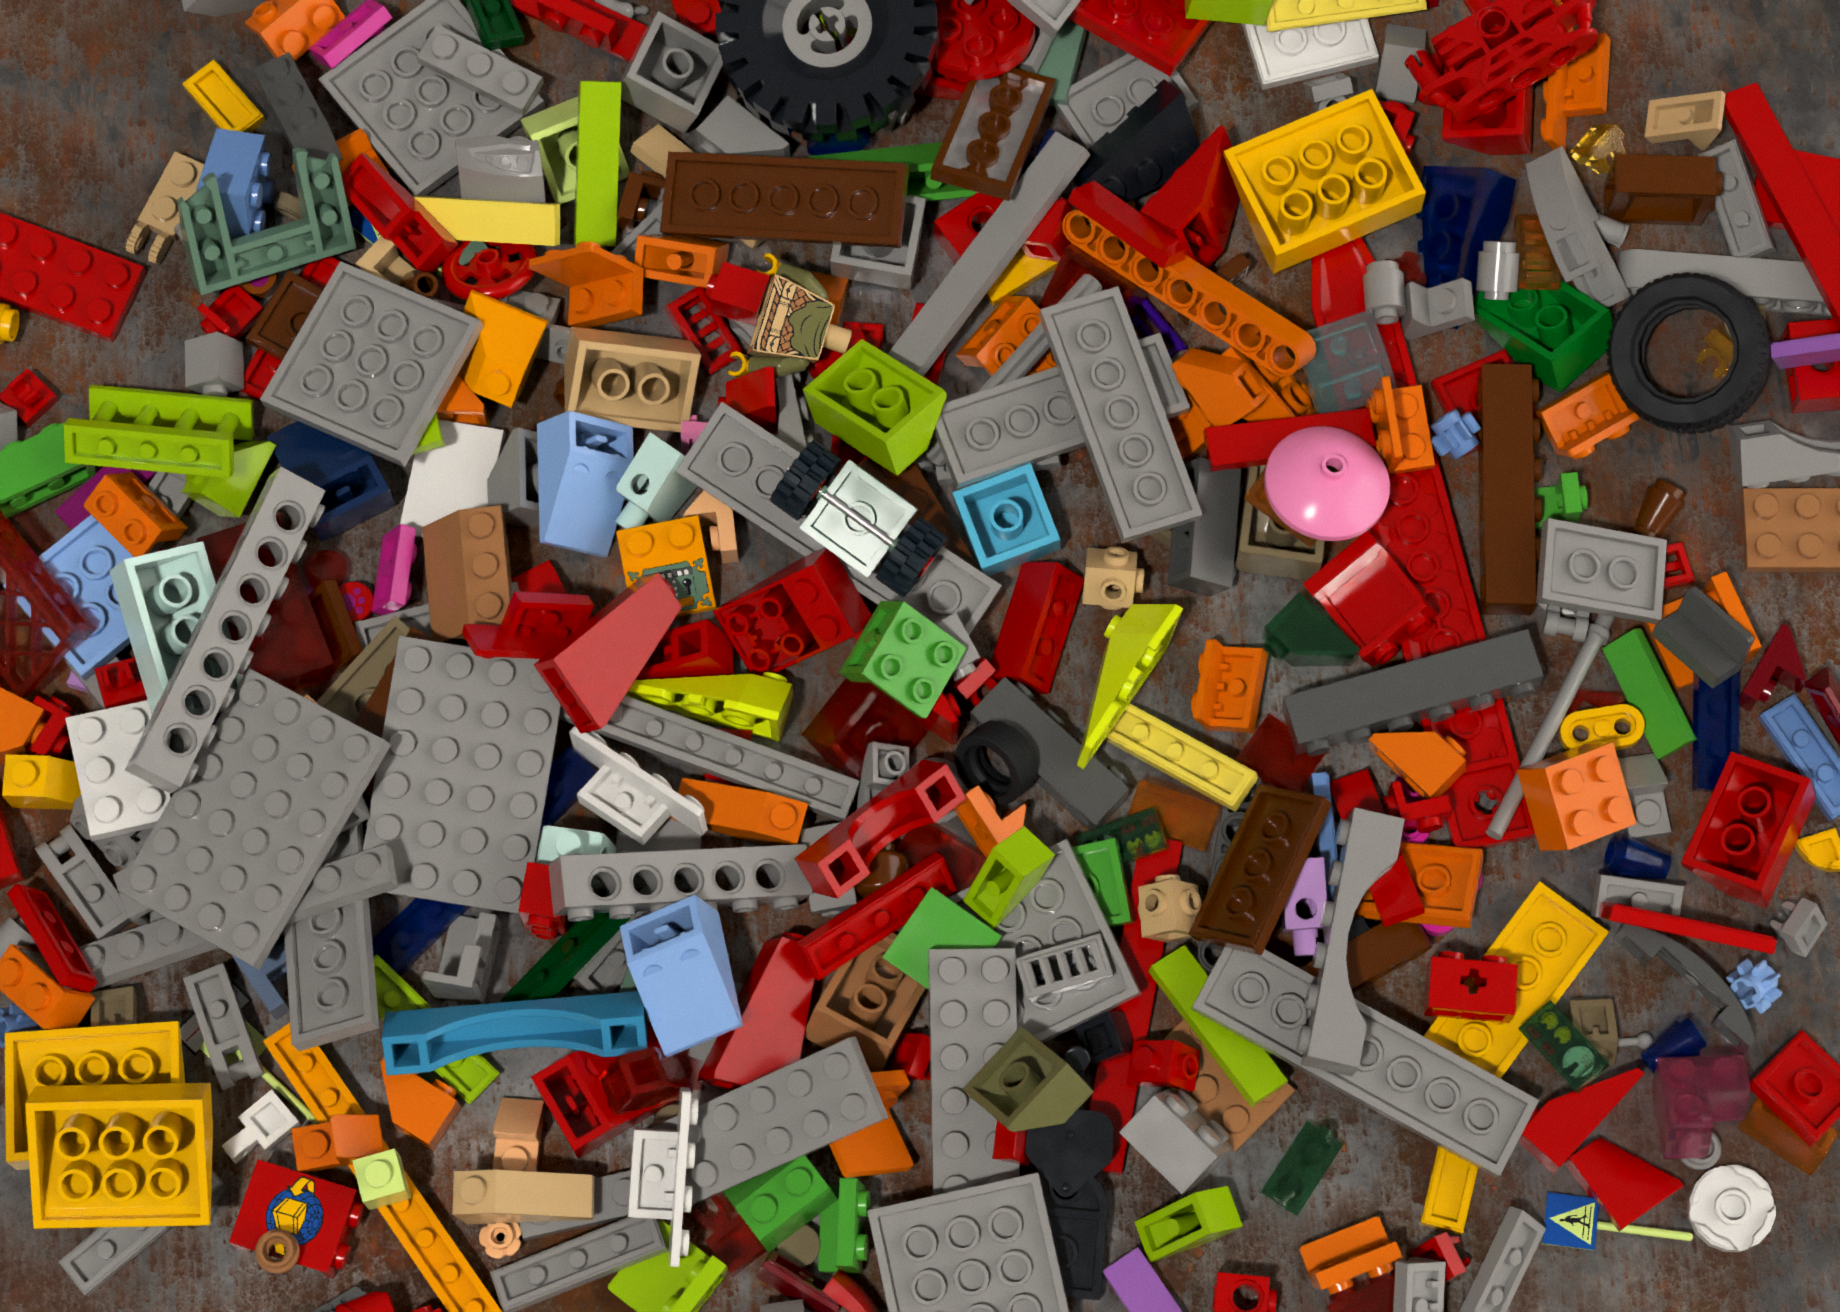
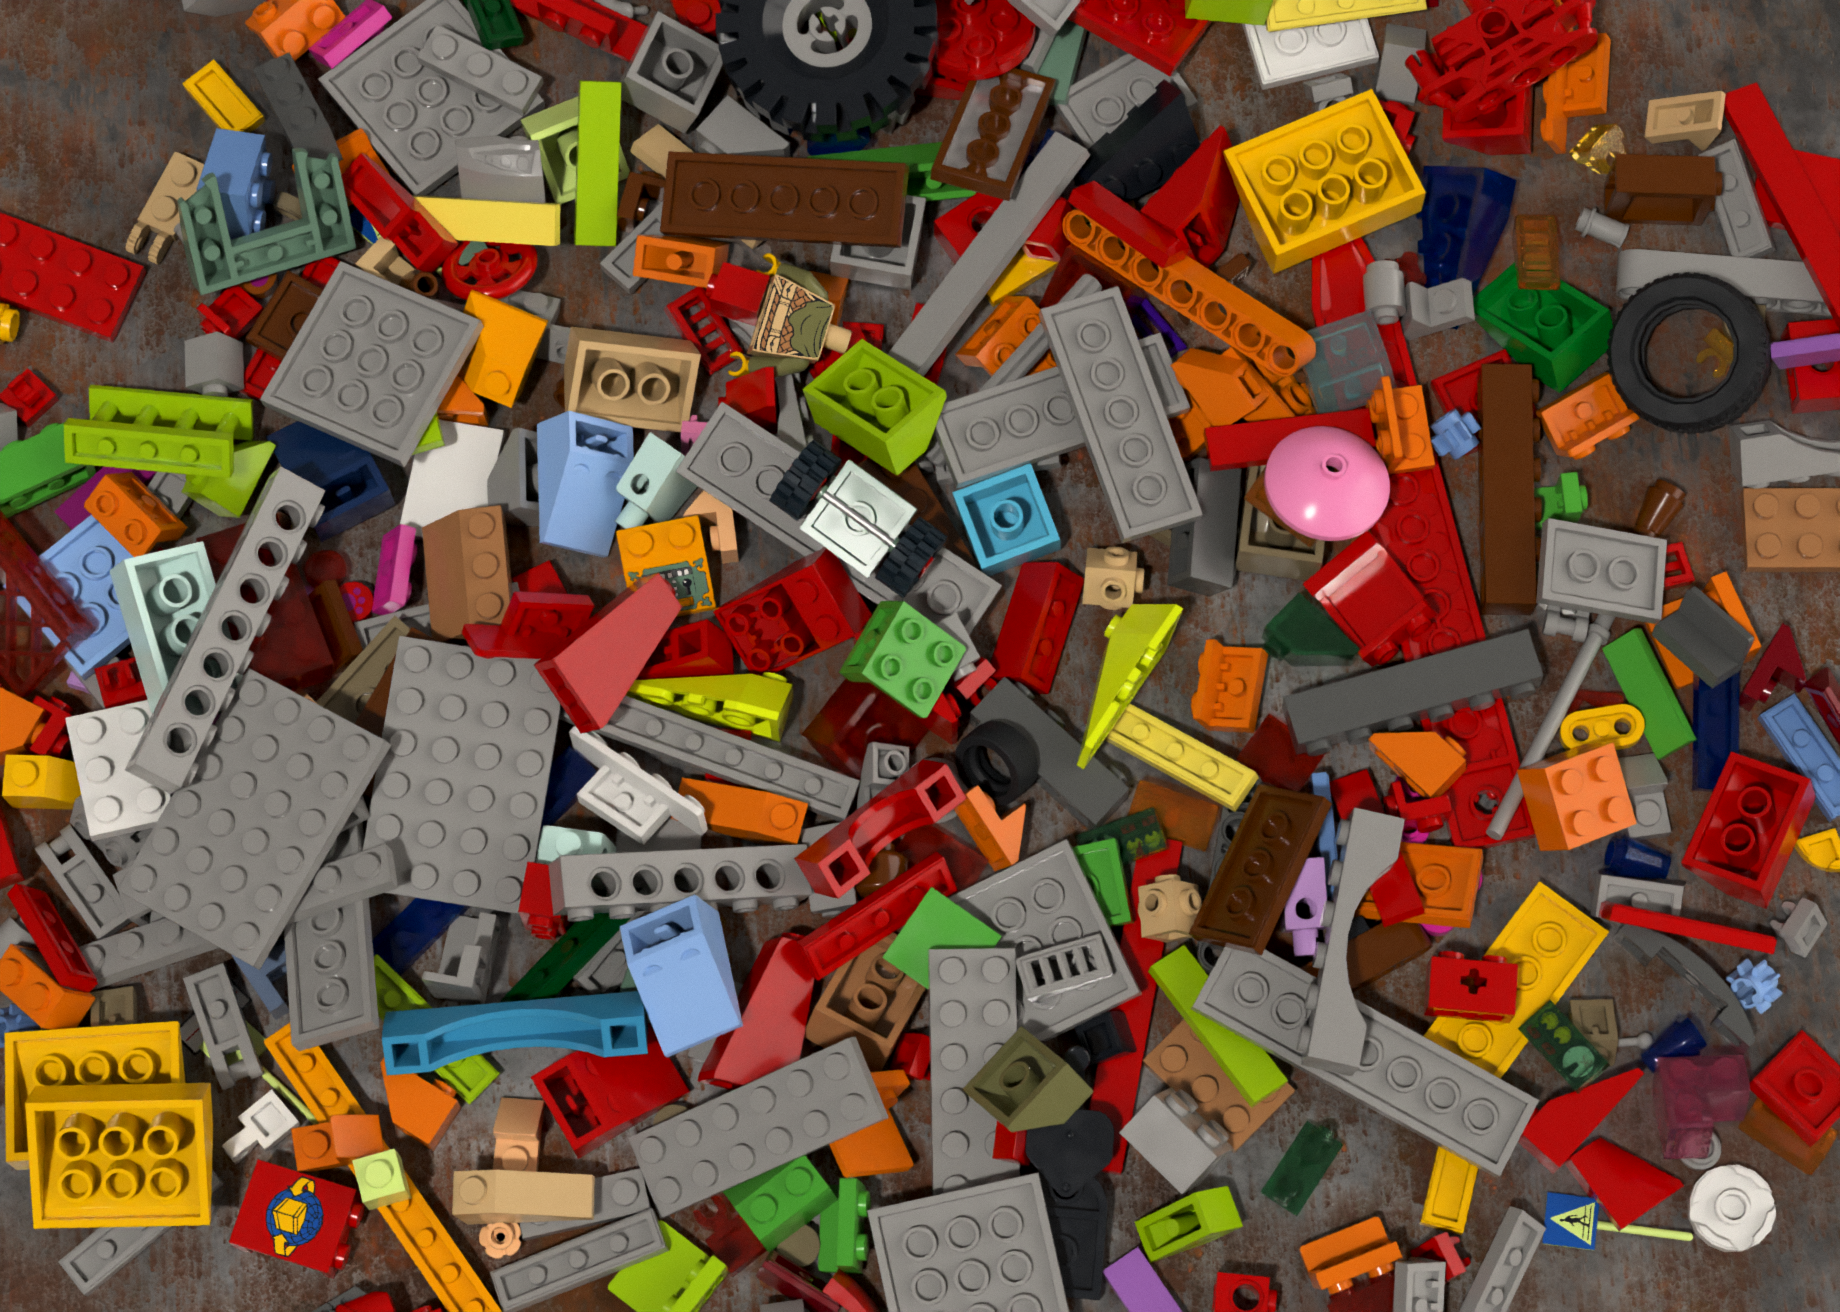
(271, 1239): medium nougat plate -> none
(600, 283): orange bracket -> none
(642, 1080): clear red slope -> none
(659, 1175): white bracket -> none
(1008, 876): lime slope -> none
(1163, 1064): red bracket -> none
(1498, 269): light grey brick -> none
(1570, 229): light grey slope -> none

